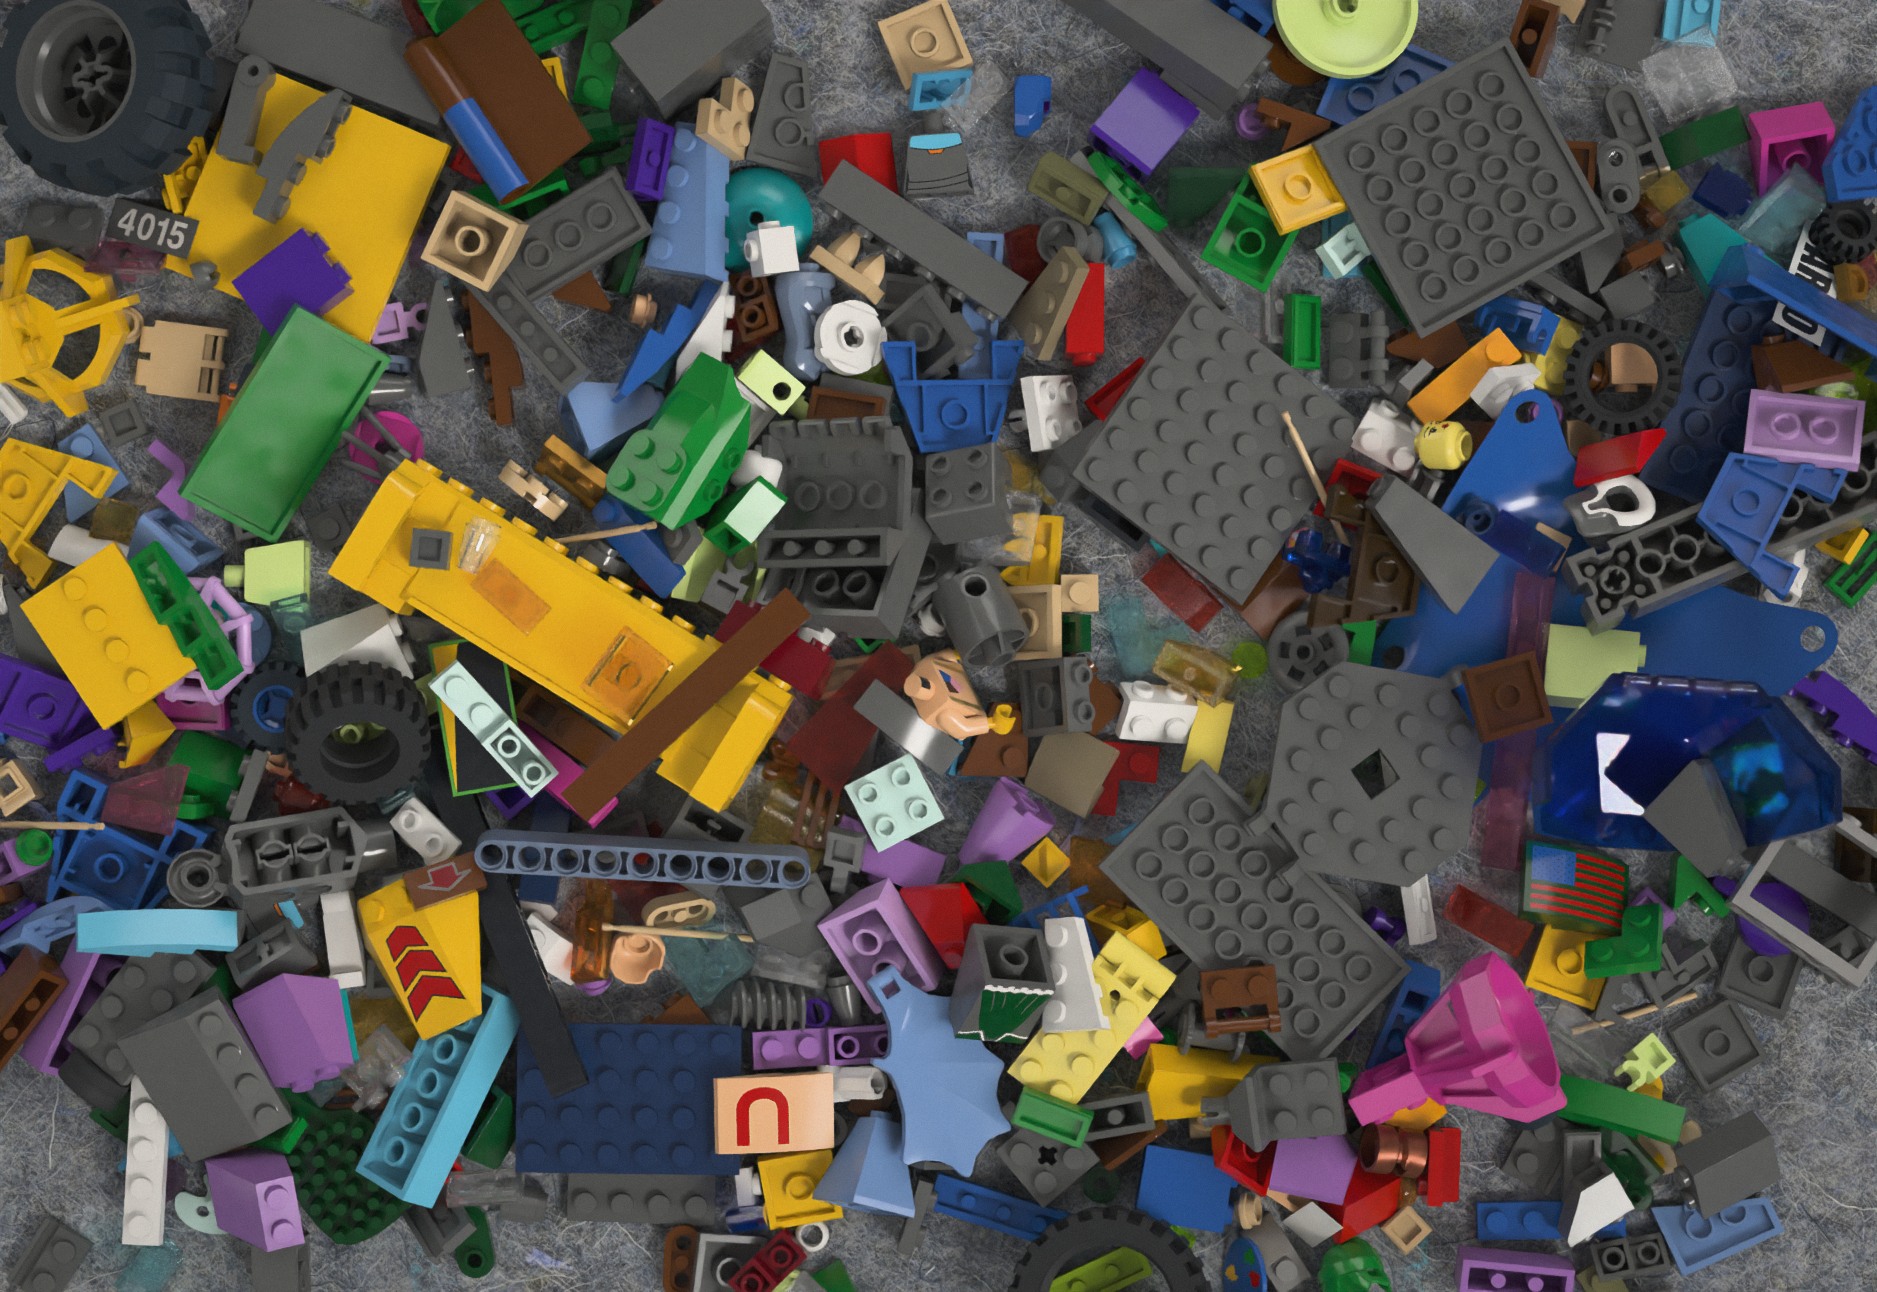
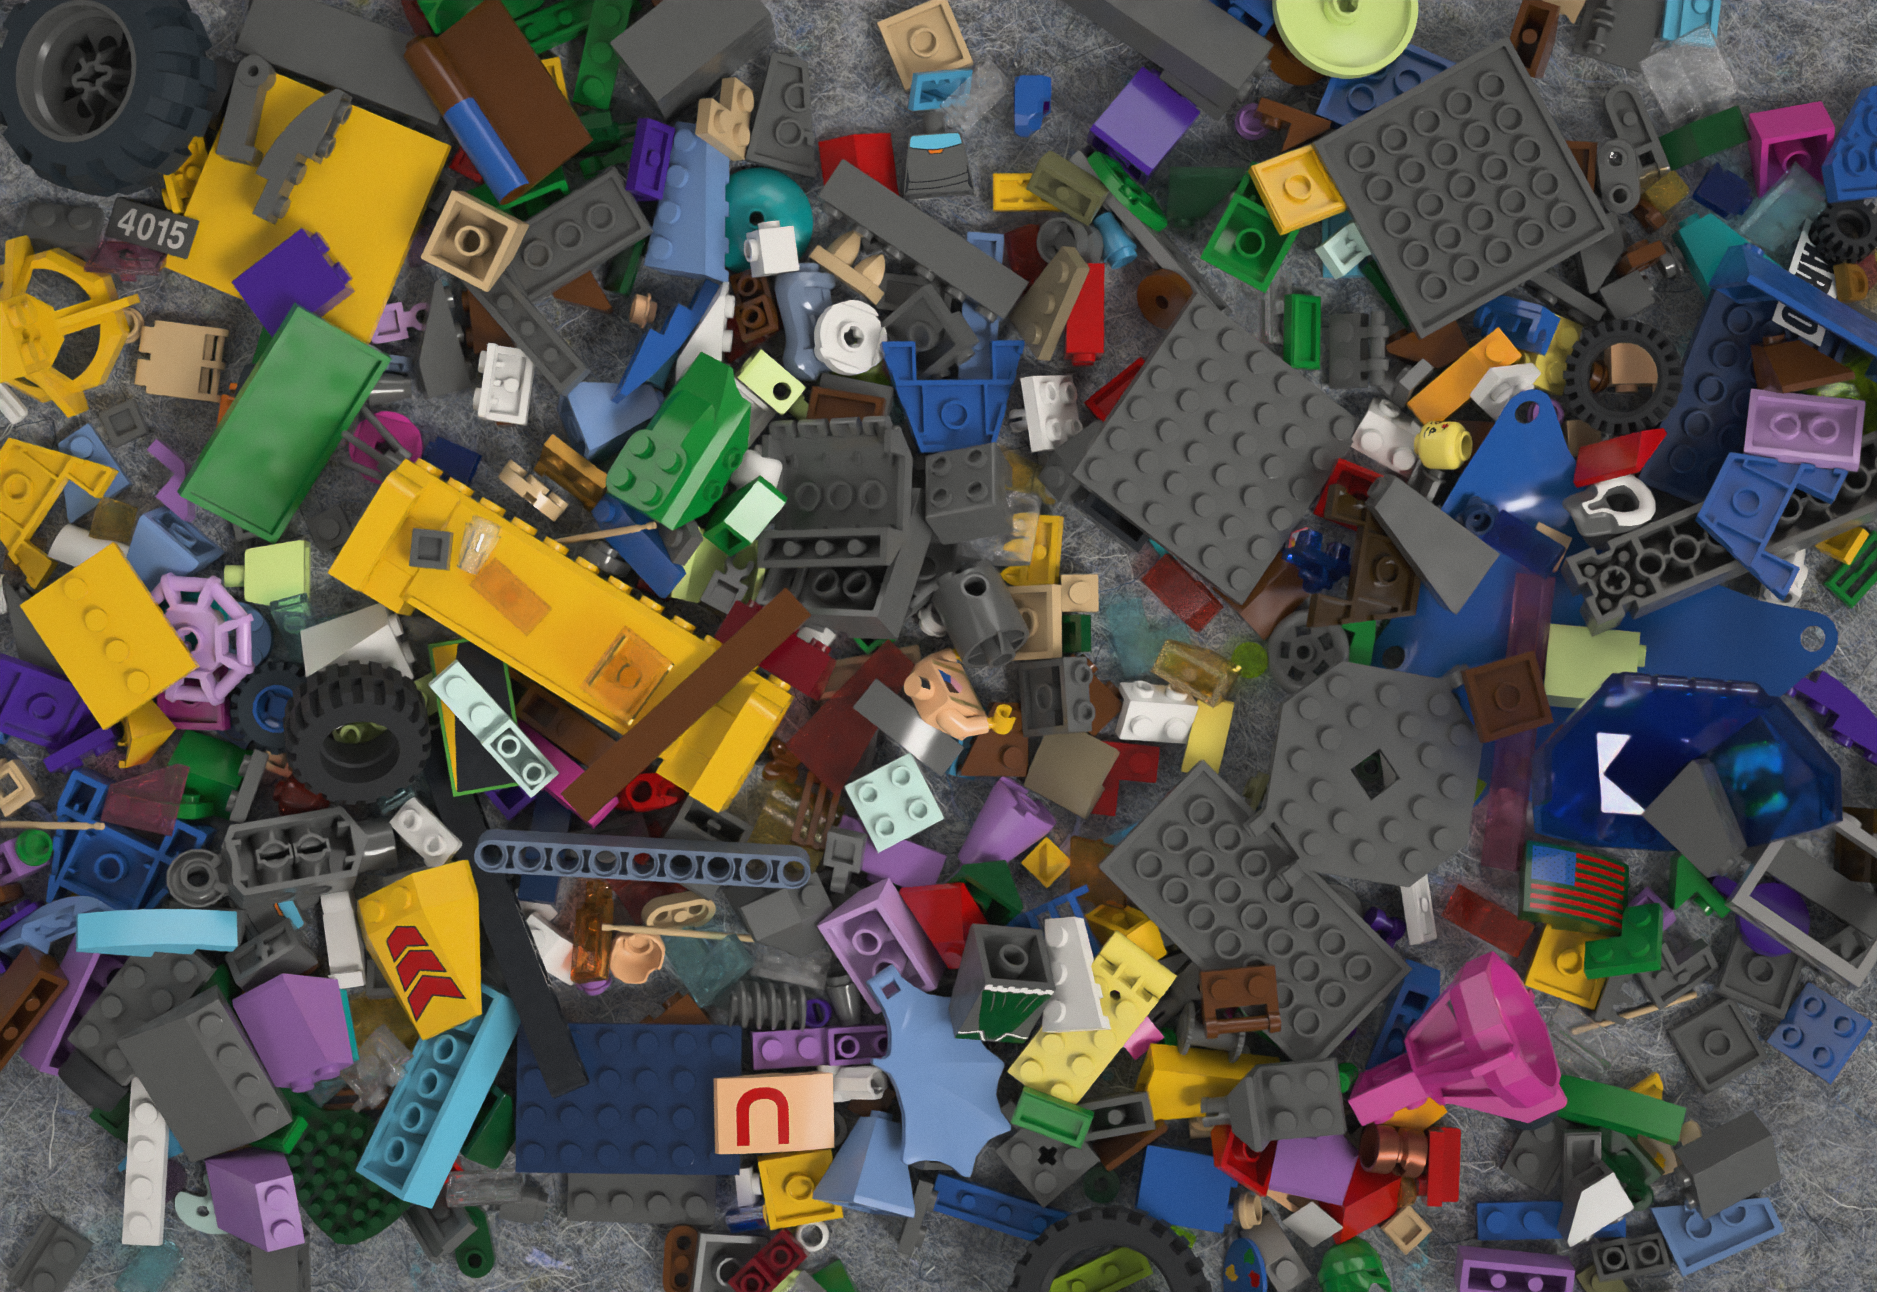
(186, 614): green slope -> none
(204, 274): dark grey hinge -> none
(444, 881): reddish brown tile -> none
(452, 460): none -> clear blue window
(505, 385): none -> white bracket
(648, 793): none -> red animal
(1012, 196): none -> yellow plate
(1151, 299): none -> reddish brown piece
(1314, 477): tan piece -> none
(1645, 1062): yellowish green plate -> none
(1819, 1033): none -> blue plate

